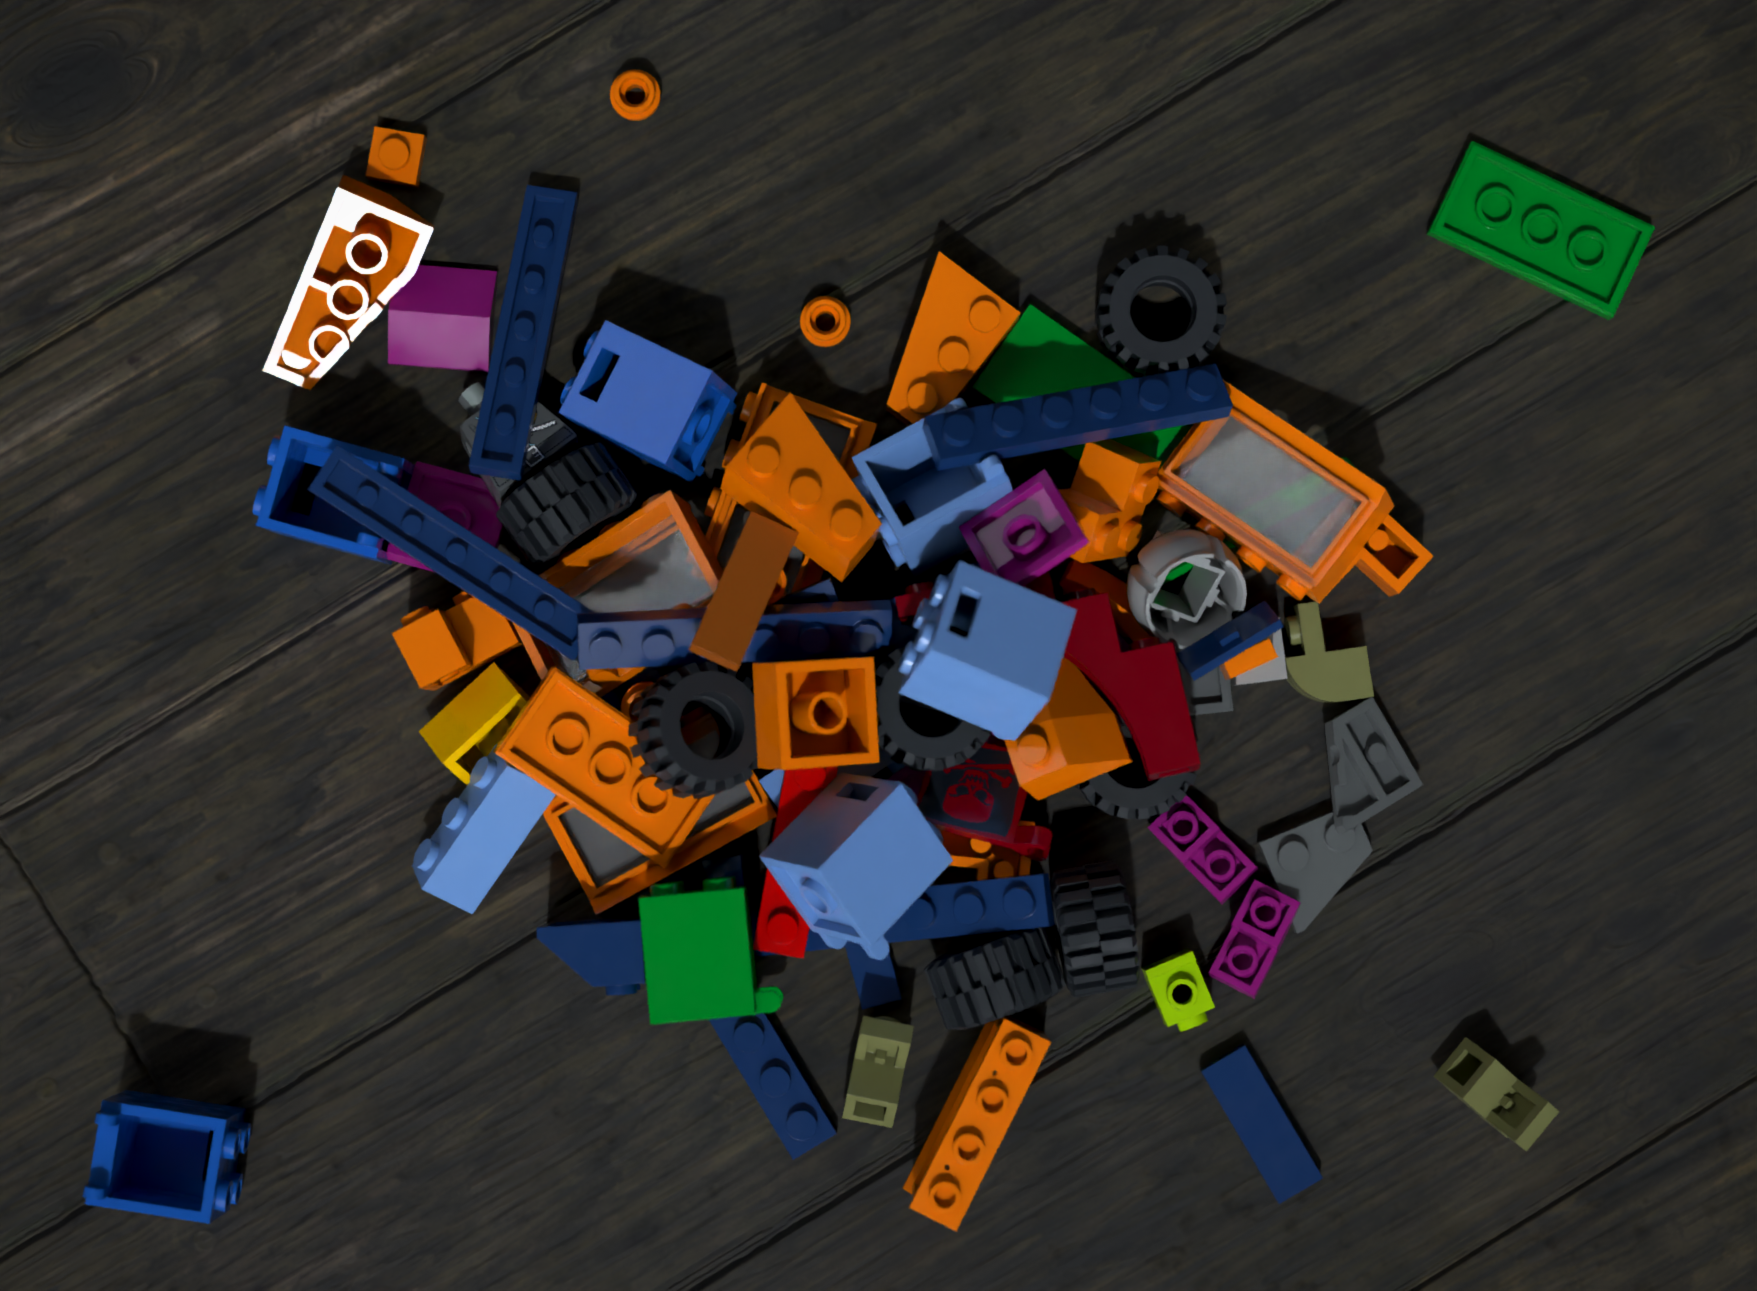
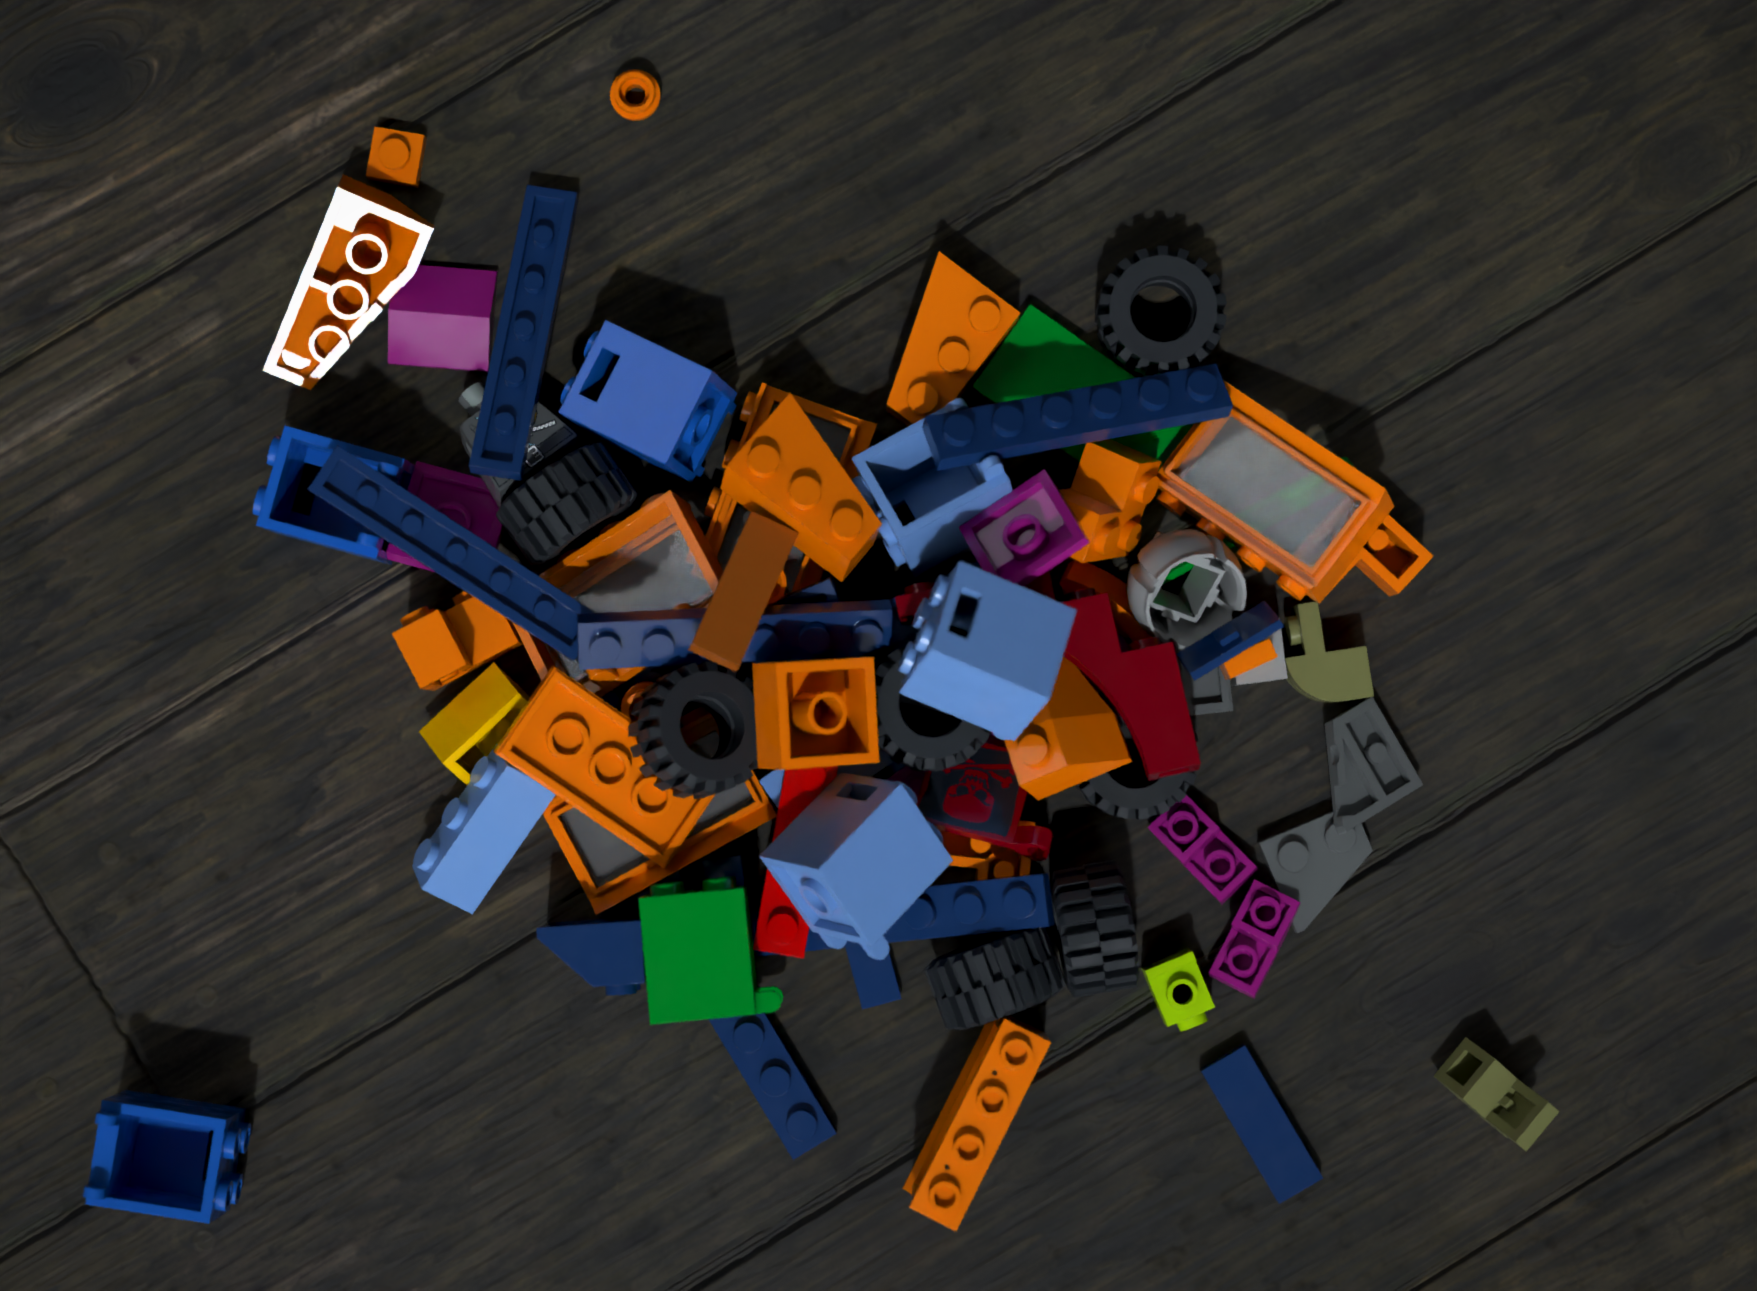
(820, 306): orange plate -> none
(877, 1071): olive brick -> none
(1540, 230): green tile -> none

